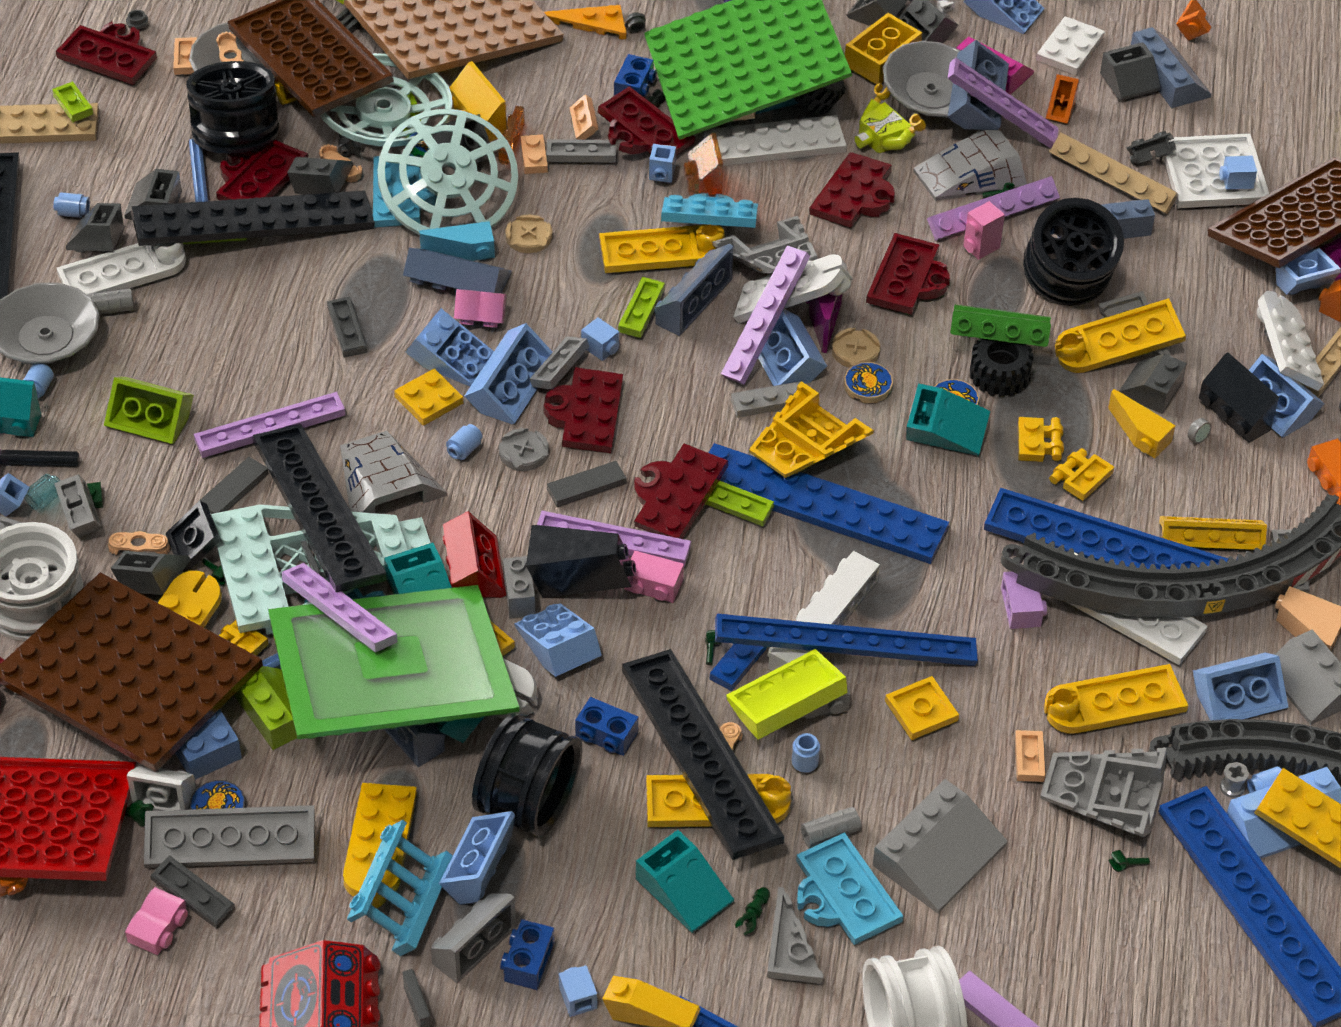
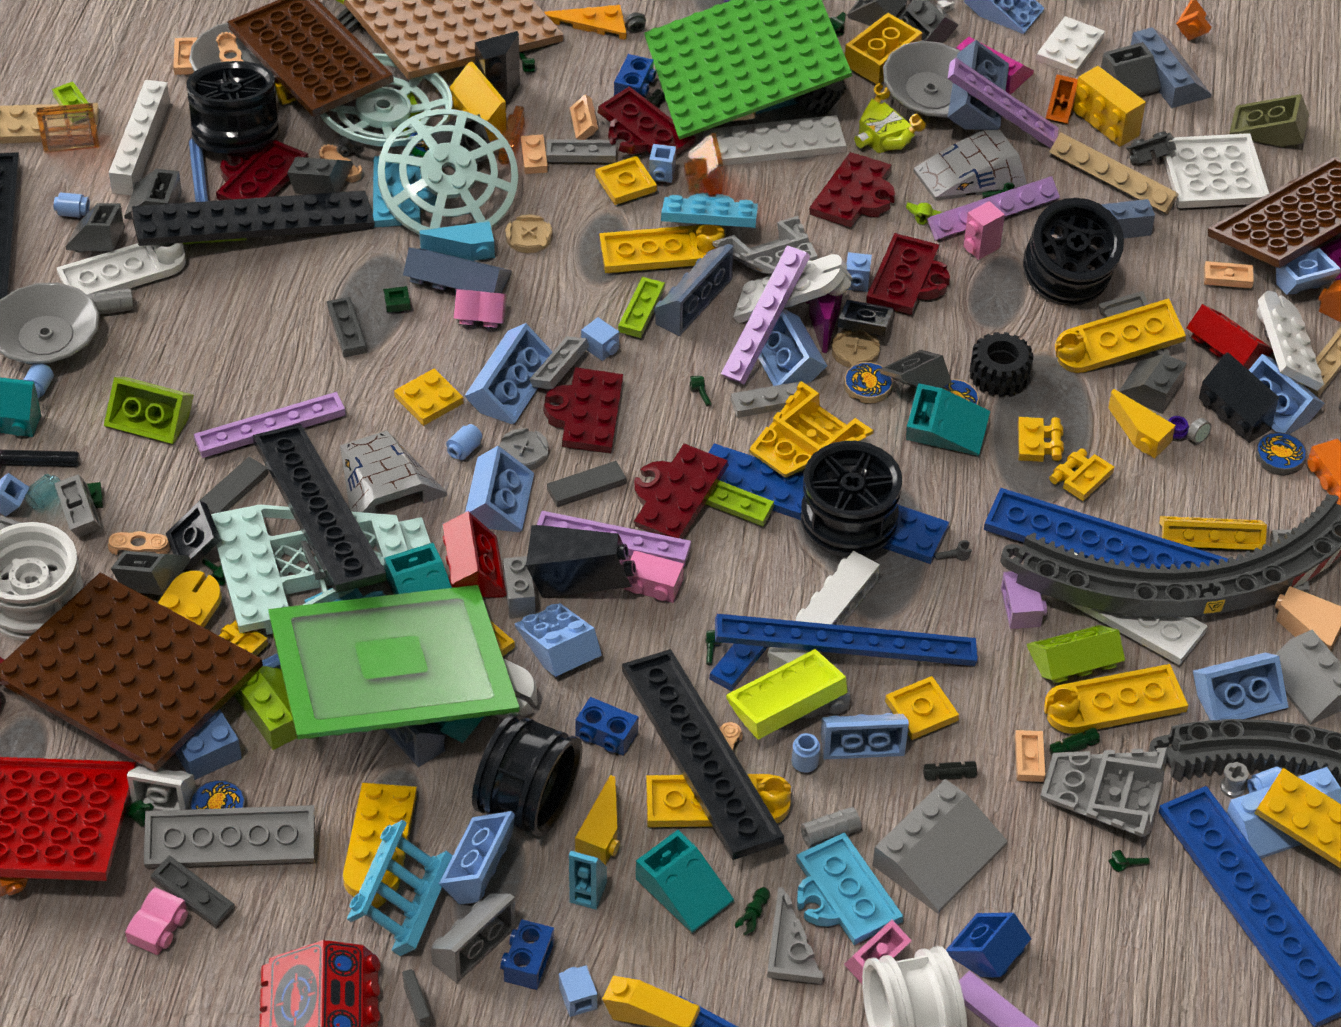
(68, 127): none -> clear piece
(108, 51): dark red plate -> none
(137, 19): dark grey plate -> none
(139, 137): none -> white brick
(339, 607): lavender plate -> none
(397, 299): none -> dark green plate
(450, 349): light blue slope -> none
(500, 63): none -> black slope
(500, 491): none -> light blue slope
(528, 64): none -> dark green hand
(586, 879): none -> medium azure slope
(599, 831): none -> yellow slope
(625, 180): none -> yellow plate
(698, 383): none -> dark green hand
(839, 24): none -> dark green piece
(851, 498): none -> black wheel
(859, 267): none -> light blue brick
(864, 736): none -> light blue slope
(865, 318): none -> black plate
(887, 941): none -> bright pink brick
(920, 368): none -> dark grey slope
(922, 212): none -> lime piece
(950, 770): none -> pearl dark grey axle
(960, 552): none -> dark grey hand
(989, 943): none -> blue slope
(1001, 325): bright green fence -> none
(1076, 742): none -> dark green axle
(1077, 652): none -> lime slope
(1109, 106): none -> yellow brick
(1181, 427): none -> dark purple plate
(1226, 336): none -> red slope
(1228, 274): none -> light nougat plate
(1238, 172): light blue brick -> none
(1273, 121): none -> olive slope
(1281, 453): none -> tile

